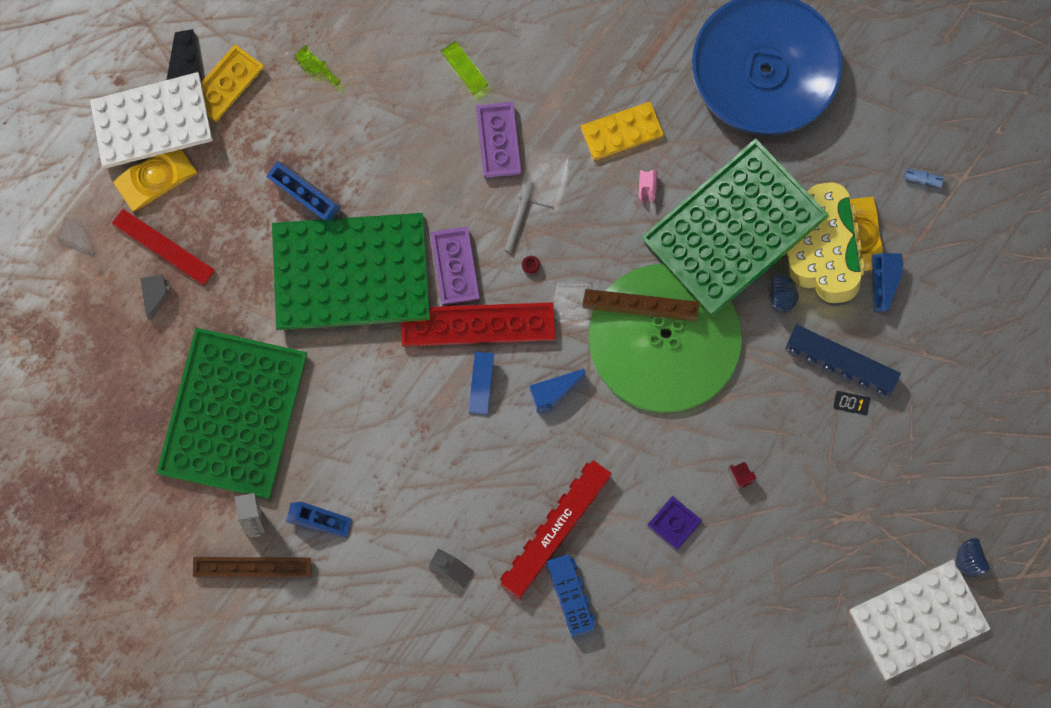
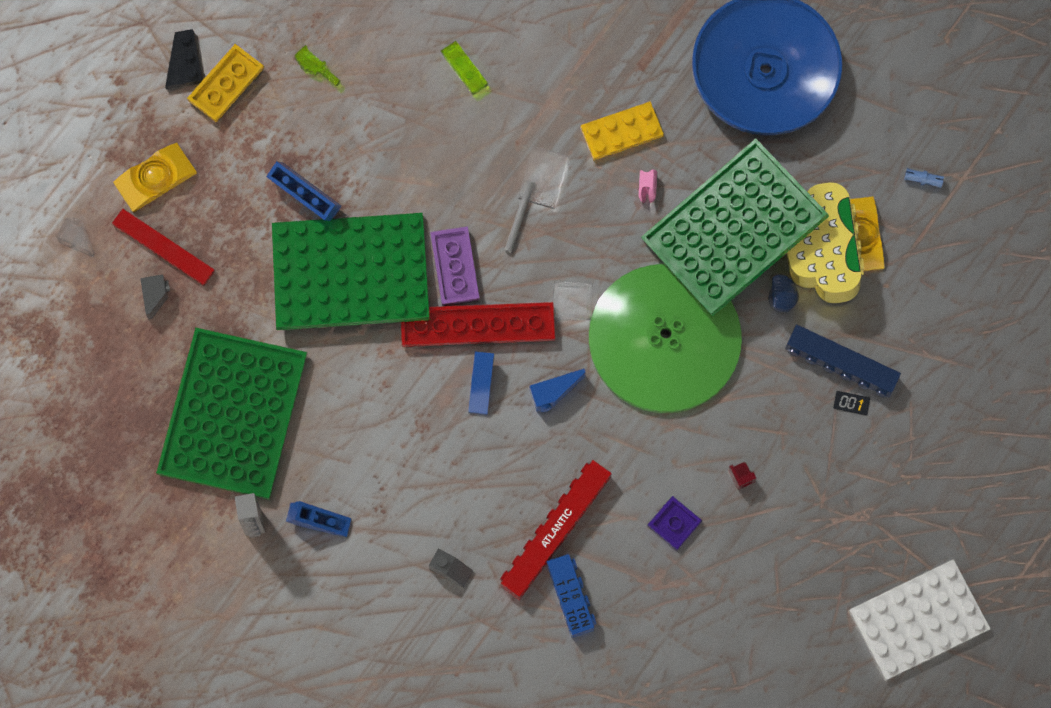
(151, 120): white plate -> none
(251, 567): reddish brown plate -> none
(498, 139): medium lavender plate -> none
(531, 265): dark red plate -> none
(641, 305): reddish brown plate -> none
(886, 277): blue slope -> none
(971, 558): dark blue hair -> none

